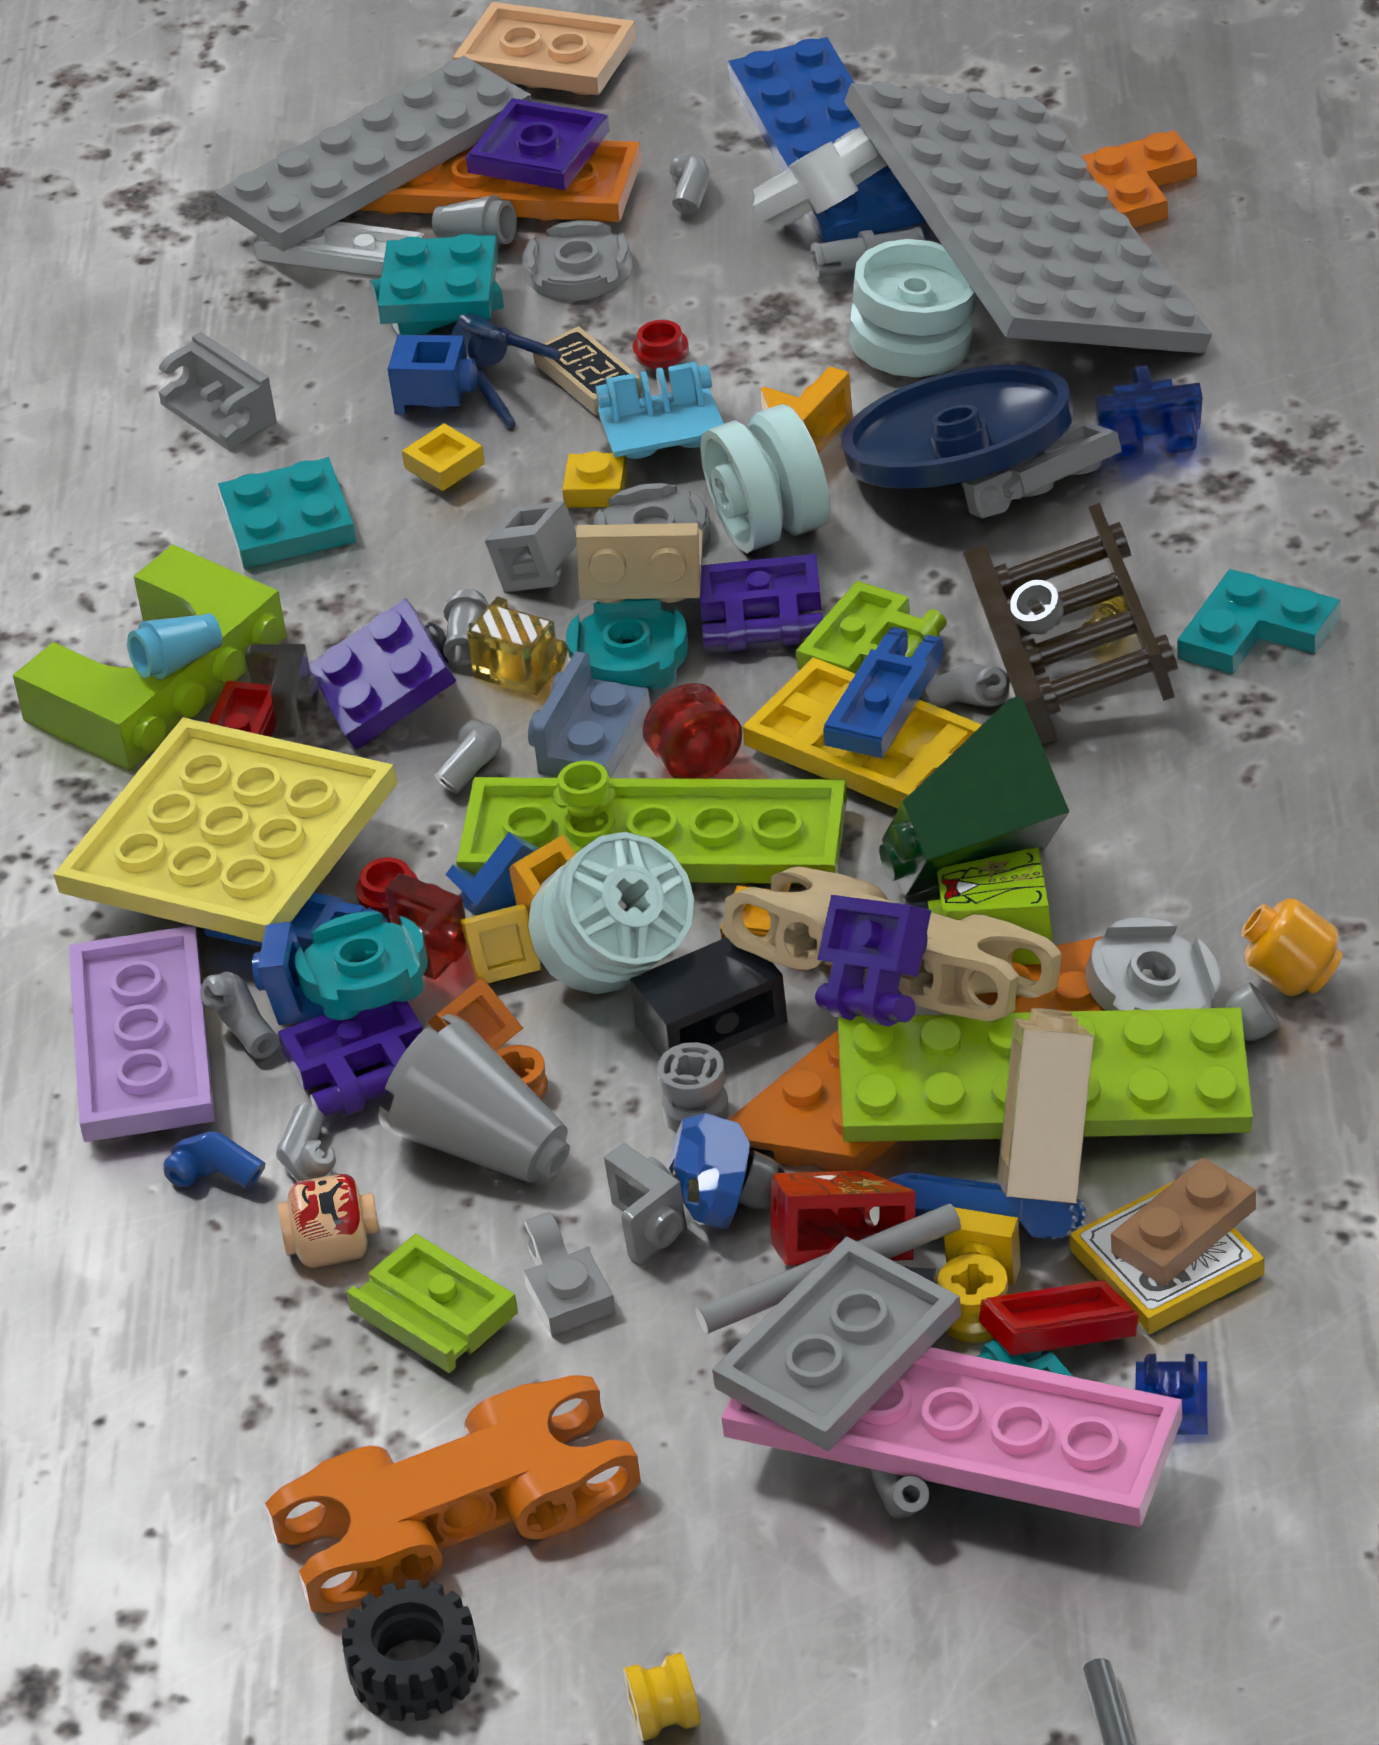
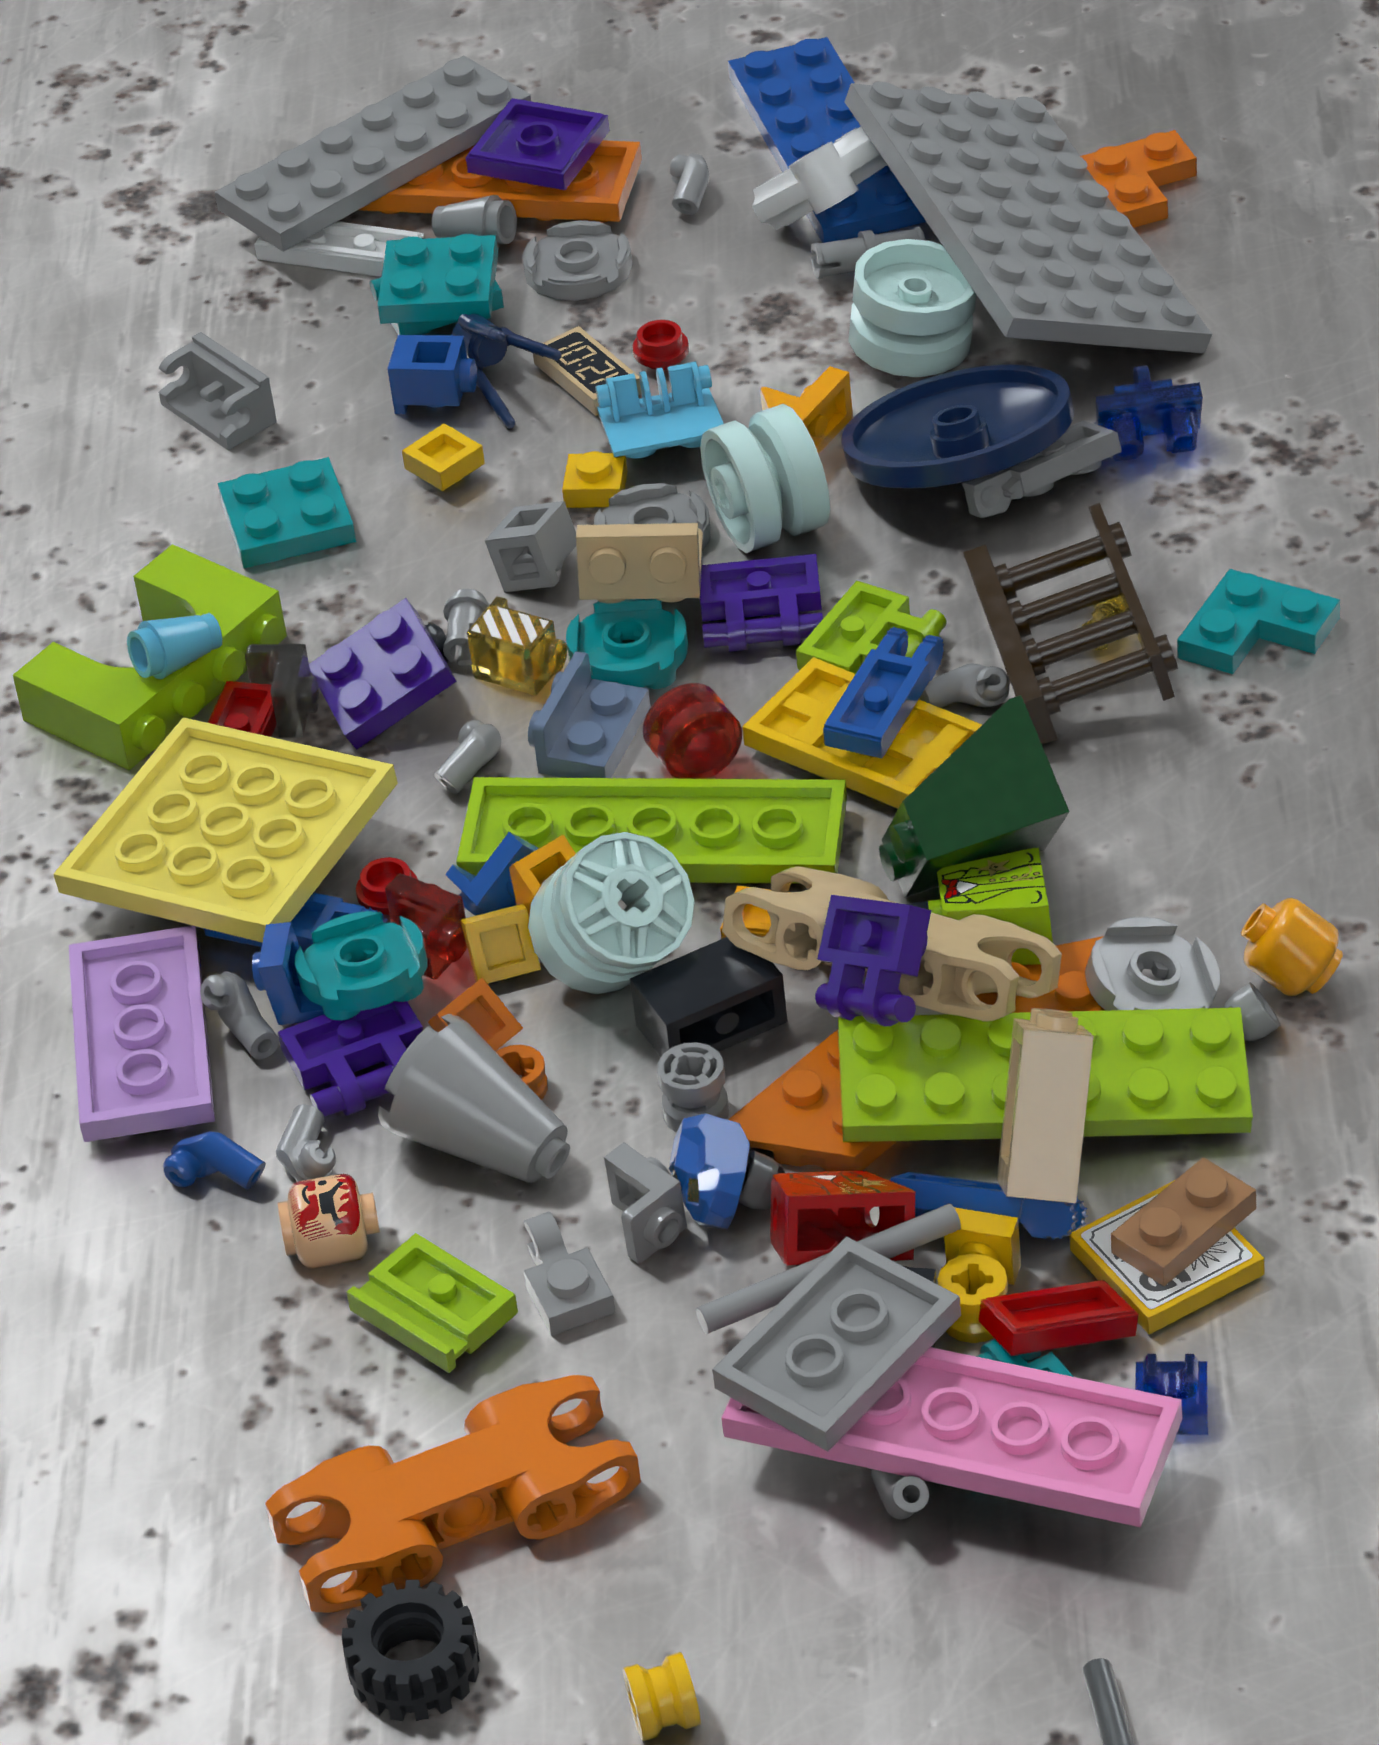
(549, 47): light nougat plate -> none
(584, 789): lime plate -> none
(1028, 595): light grey hinge -> none

